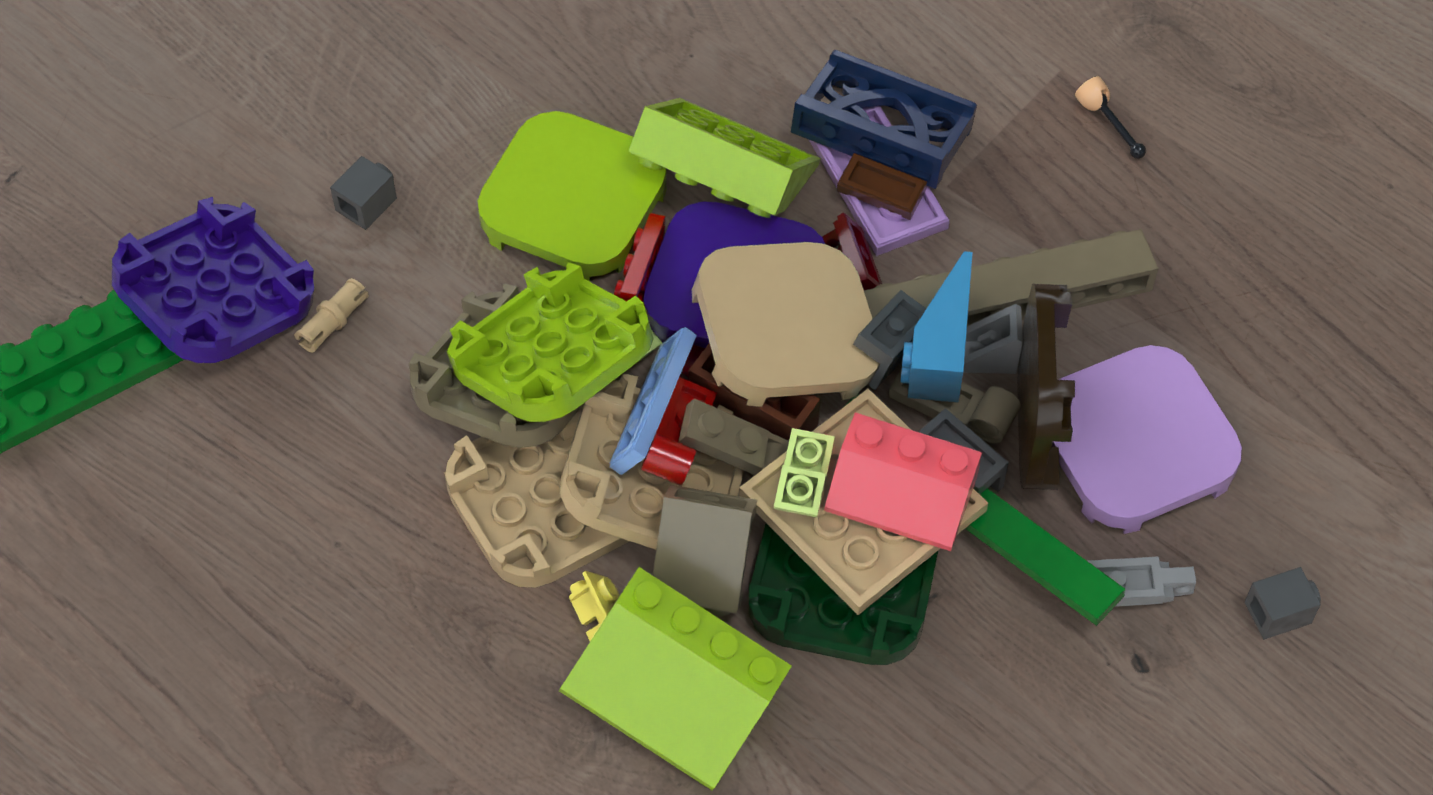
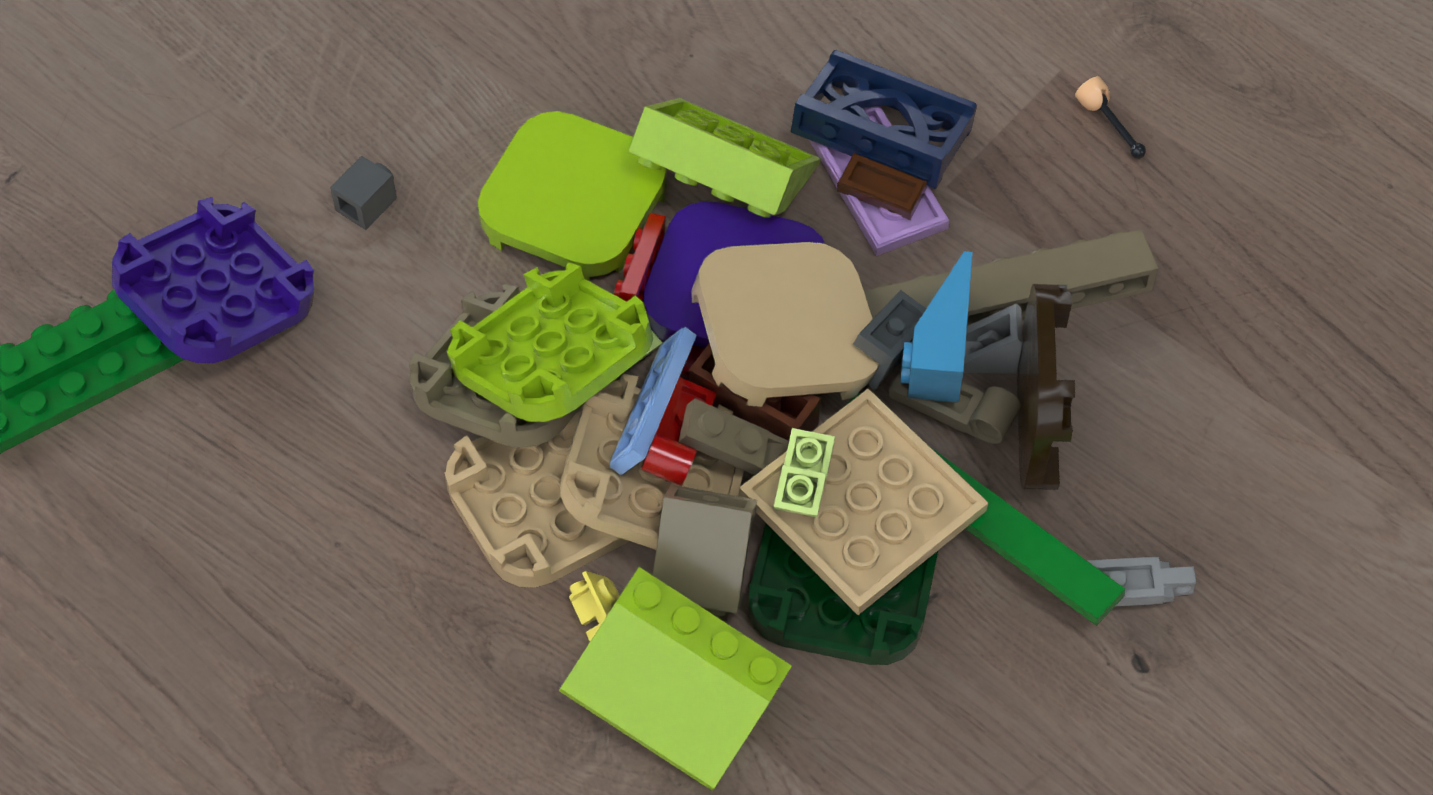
(331, 315): tan pin -> none
(853, 244): dark red plate -> none
(903, 481): coral slope -> none
(992, 465): dark grey panel -> none
(1145, 438): lavender tile -> none
(1283, 602): dark grey brick -> none

